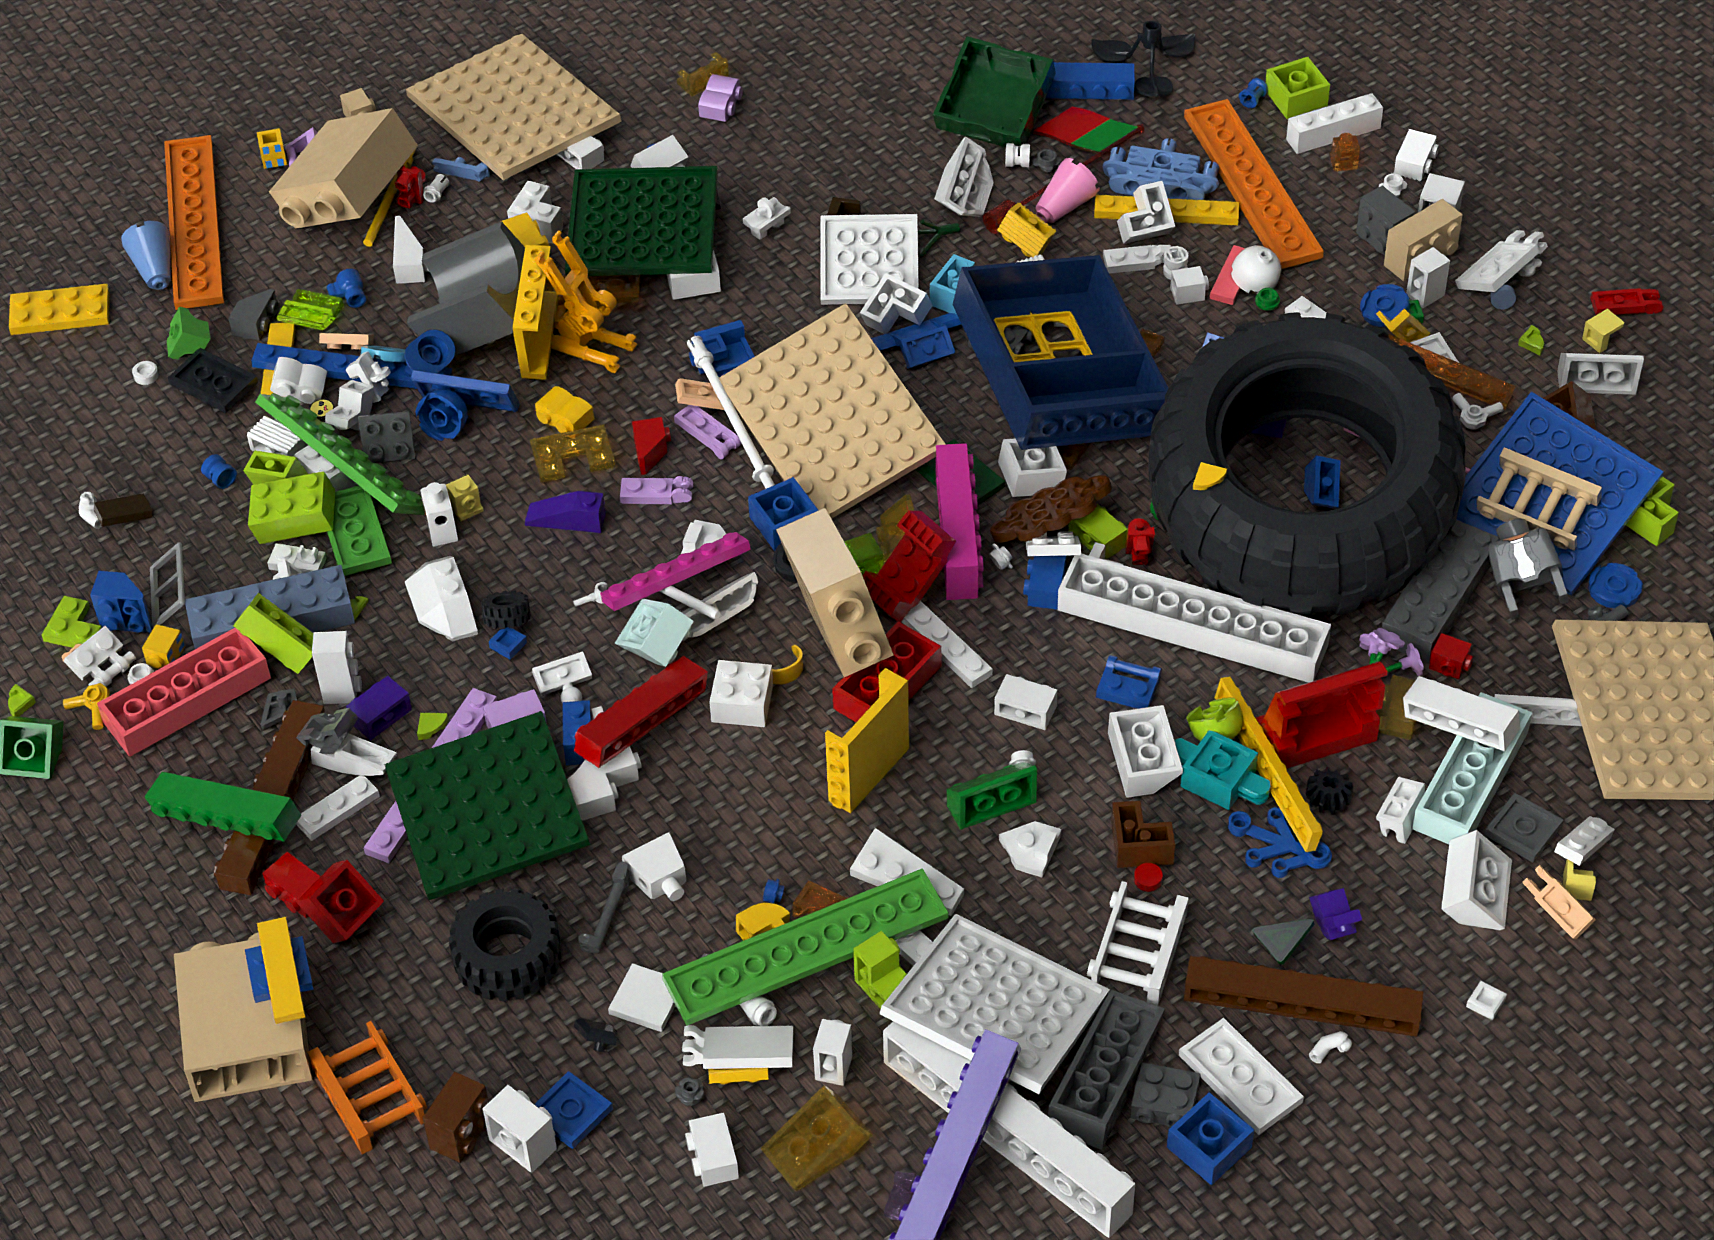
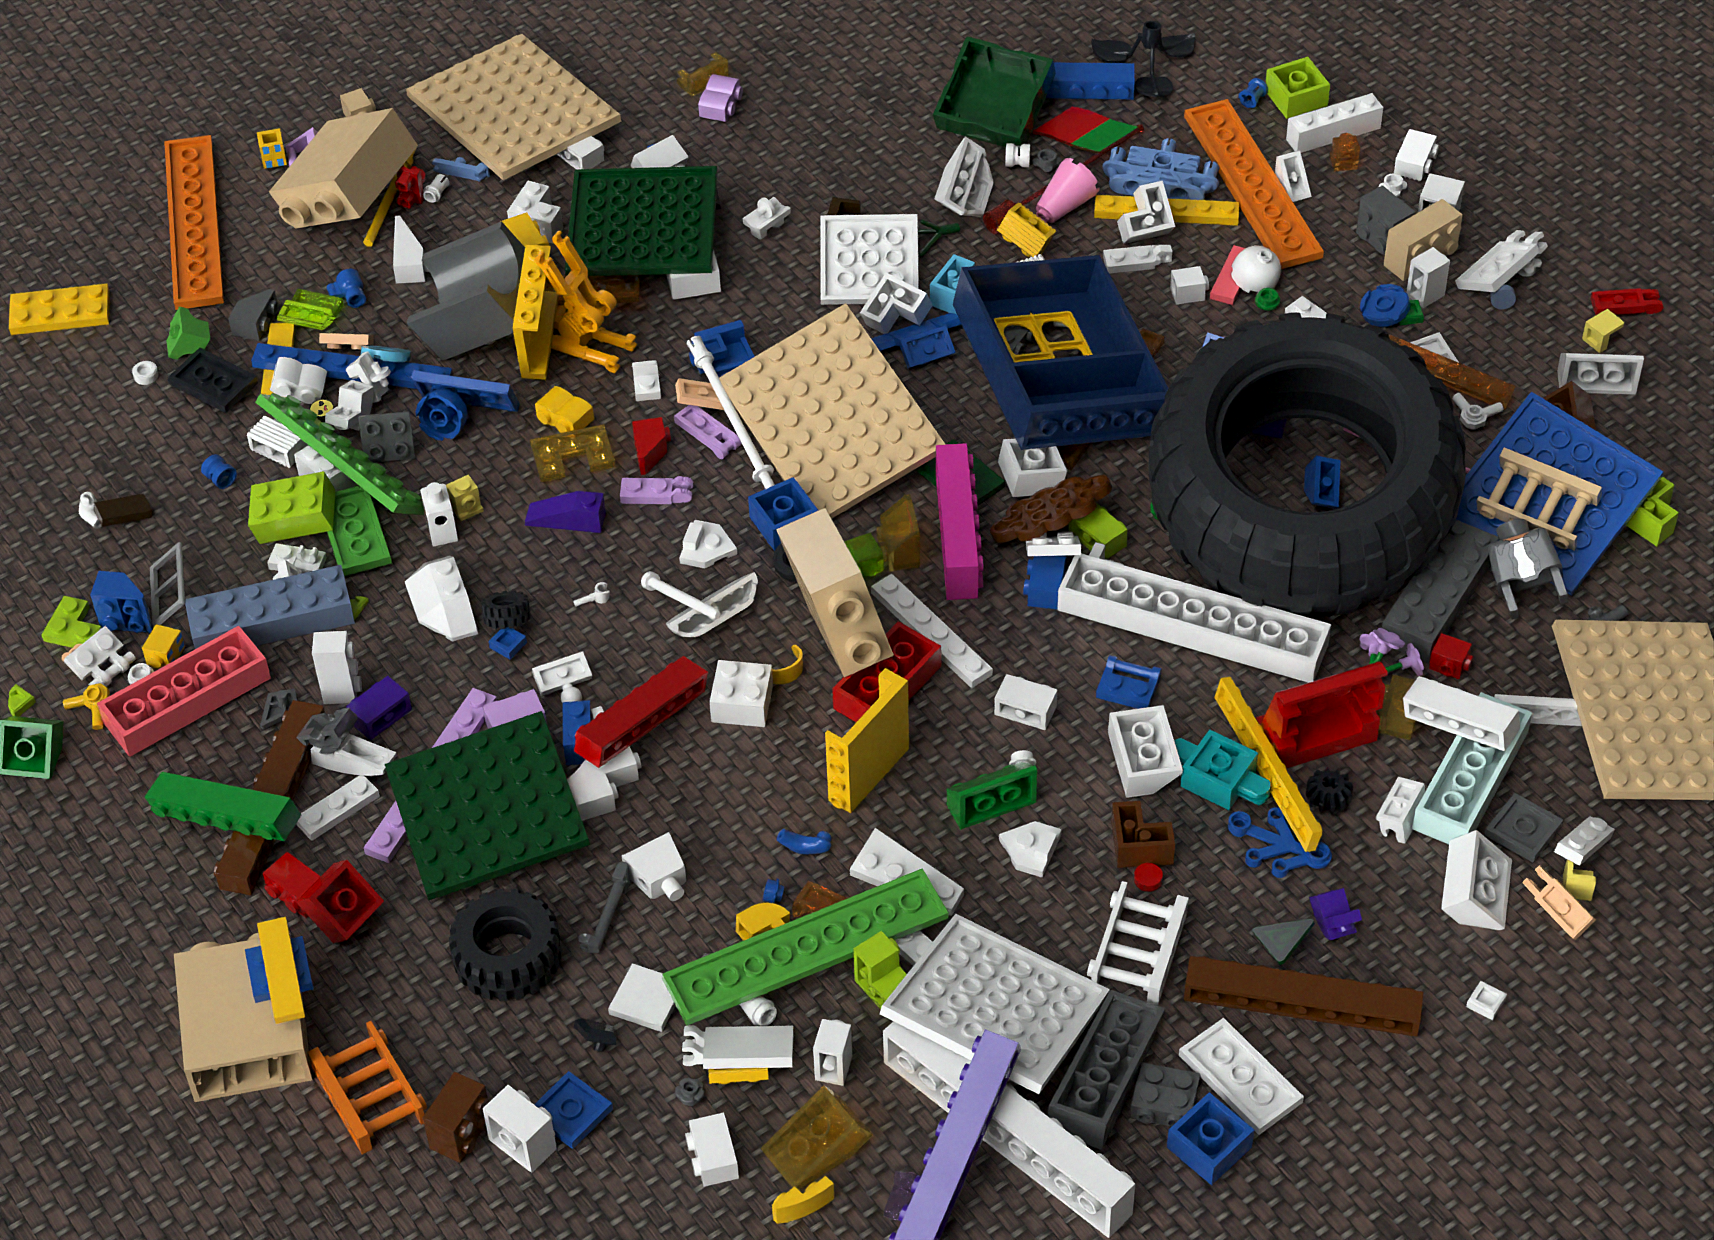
(150, 252): medium blue cone -> none
(271, 467): lime brick -> none
(276, 633): lime brick -> none
(430, 352): blue piece -> none
(430, 724): lime tile -> none
(646, 380): none -> white bracket
(655, 632): light aqua slope -> none
(674, 571): dark pink plate -> none
(796, 1205): none -> yellow slope
(804, 844): none -> blue arm
(910, 566): red plate -> none
(1001, 557): white plate -> none
(1139, 541): red hips -> none
(1174, 258): white wheel -> none
(1208, 476): yellow tile -> none
(1222, 717): lime cylinder -> none
(1292, 175): none -> white slope
(1329, 1042): white arm -> none
(1404, 326): yellow panel -> none
(1532, 340): lime tile -> none
(1615, 585): blue tile -> none

